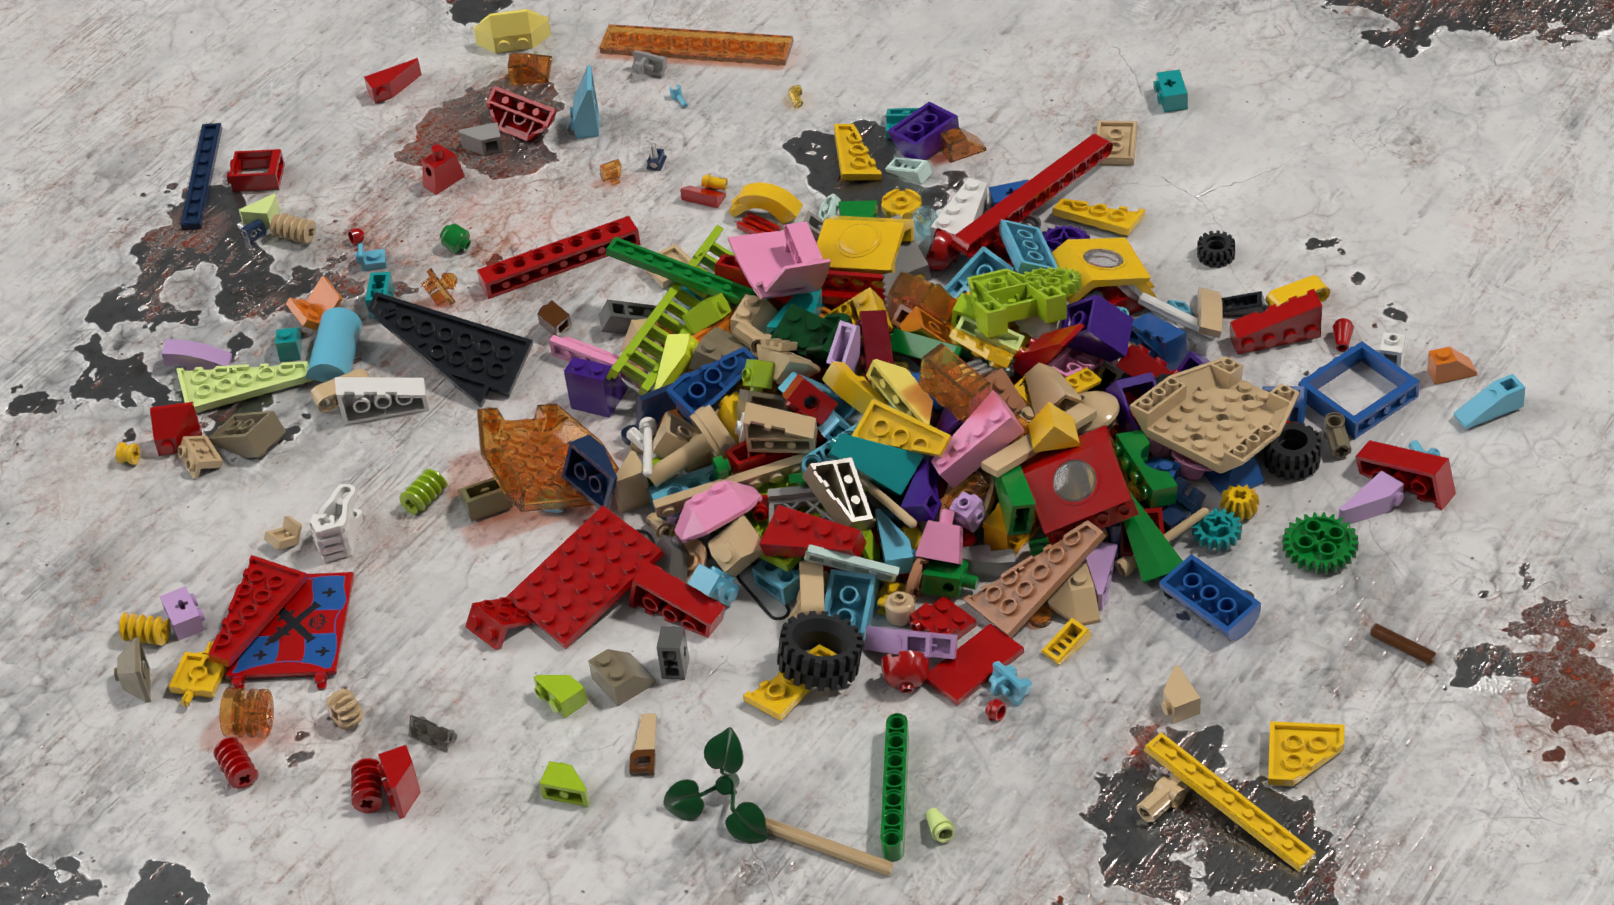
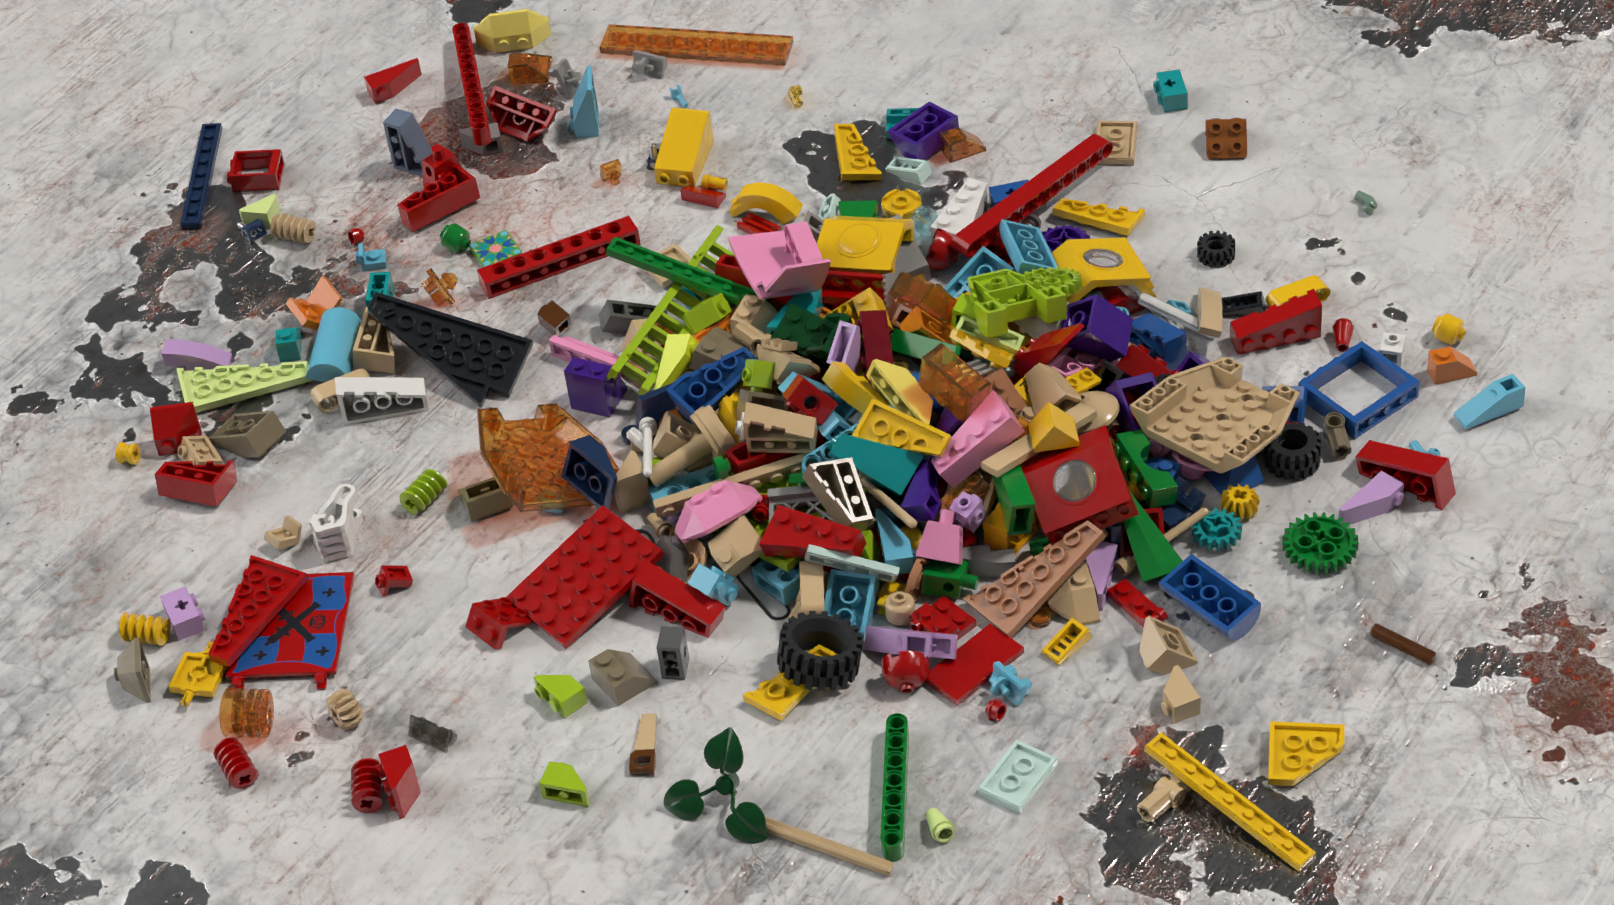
(196, 483): none -> red wedge
(373, 347): none -> tan wedge
(392, 576): none -> red bracket
(406, 142): none -> sand blue wedge
(439, 198): none -> red wedge
(471, 84): none -> red beam
(494, 248): none -> tile
(567, 79): none -> light grey hips
(684, 147): none -> yellow slope
(1017, 776): none -> light aqua tile
(1134, 602): none -> red plate
(1164, 647): none -> tan slope
(1226, 138): none -> dark orange bracket
(1368, 200): none -> sand green arm
(1449, 329): none -> yellow head

